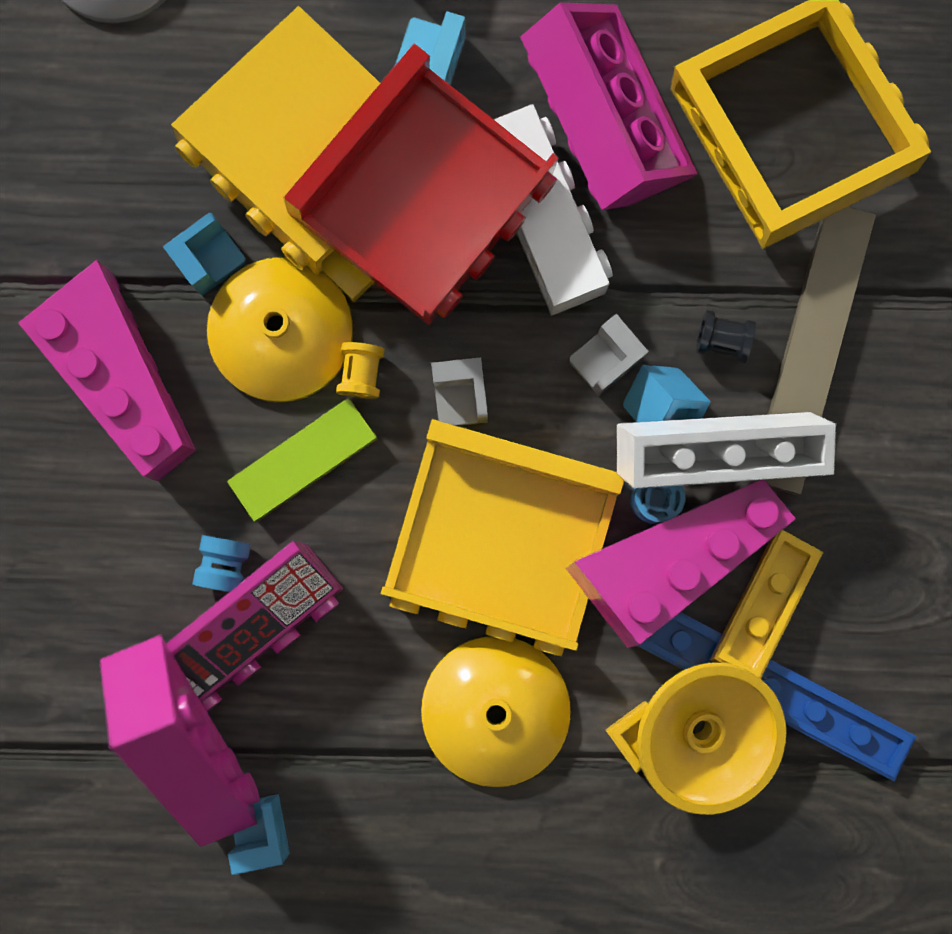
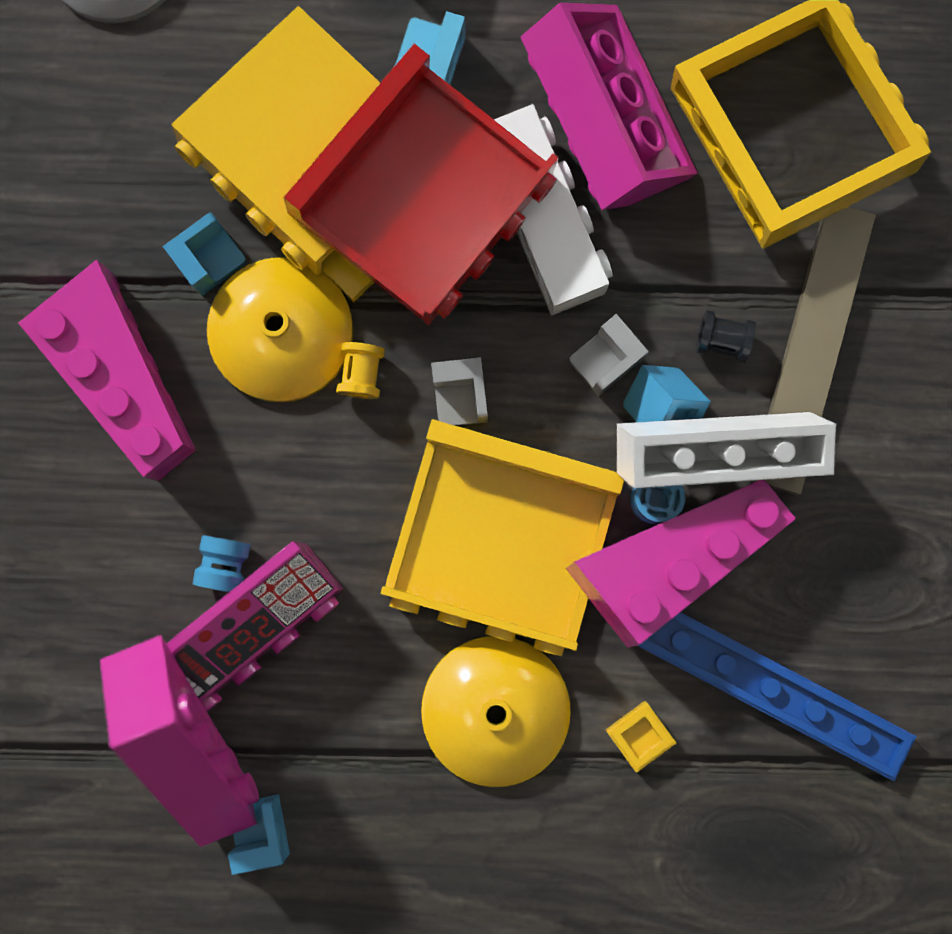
(302, 460): lime tile -> none
(731, 754): yellow dish -> none
(767, 604): yellow tile -> none

